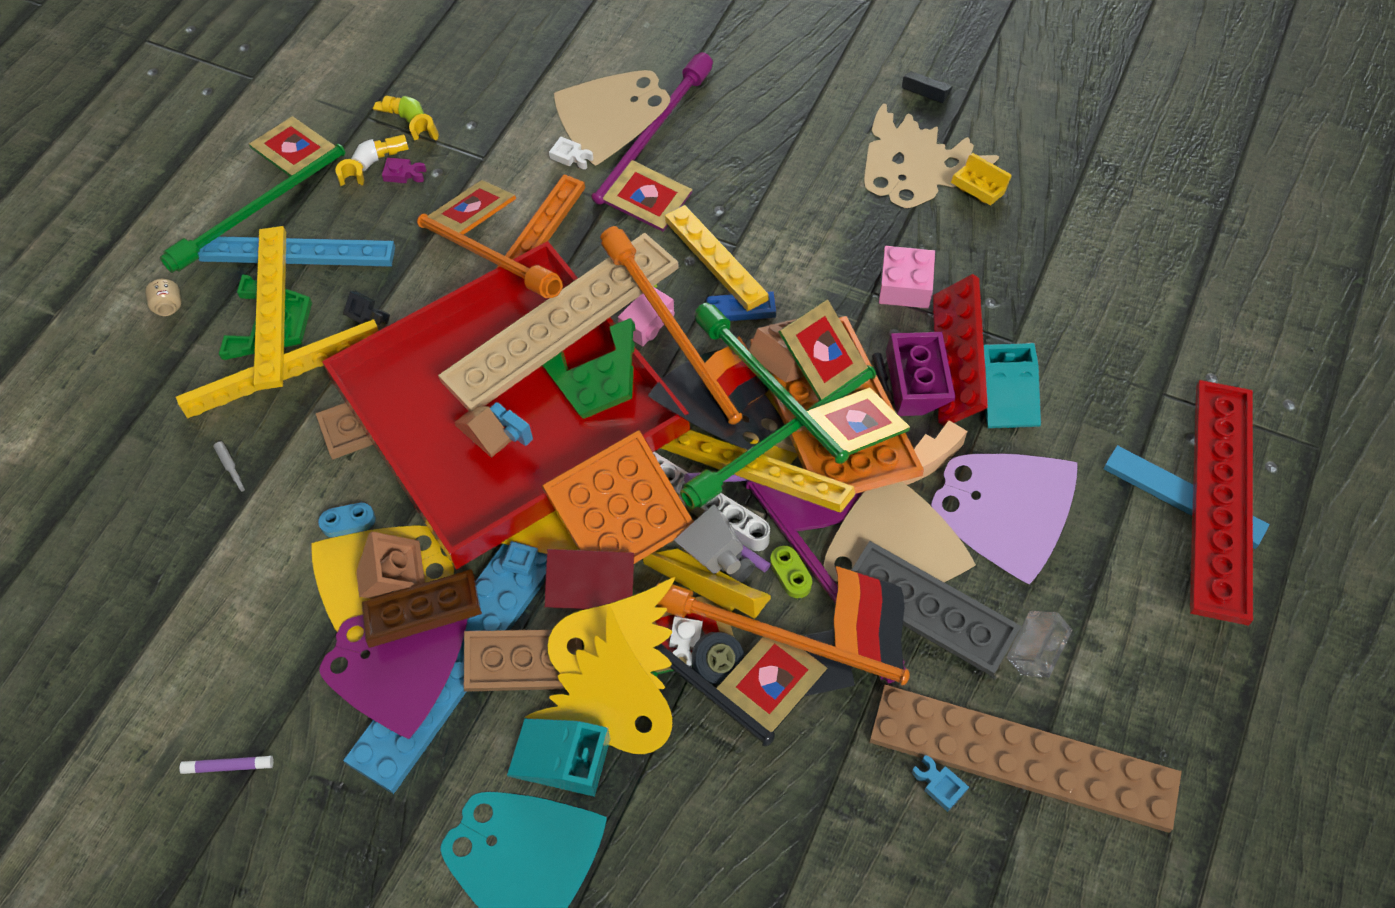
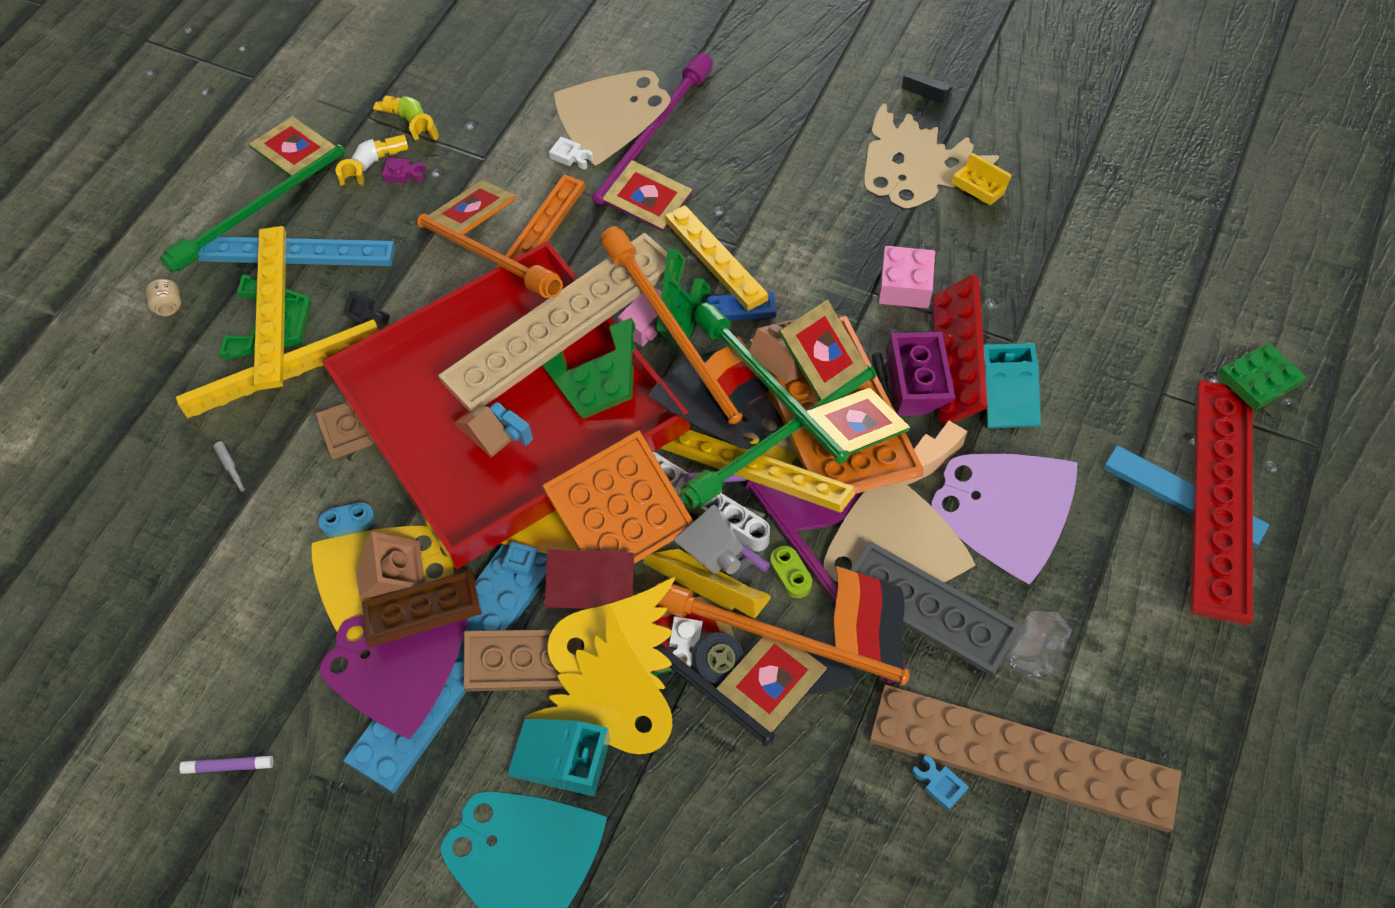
(677, 299): none -> green wing
(1261, 376): none -> green plate

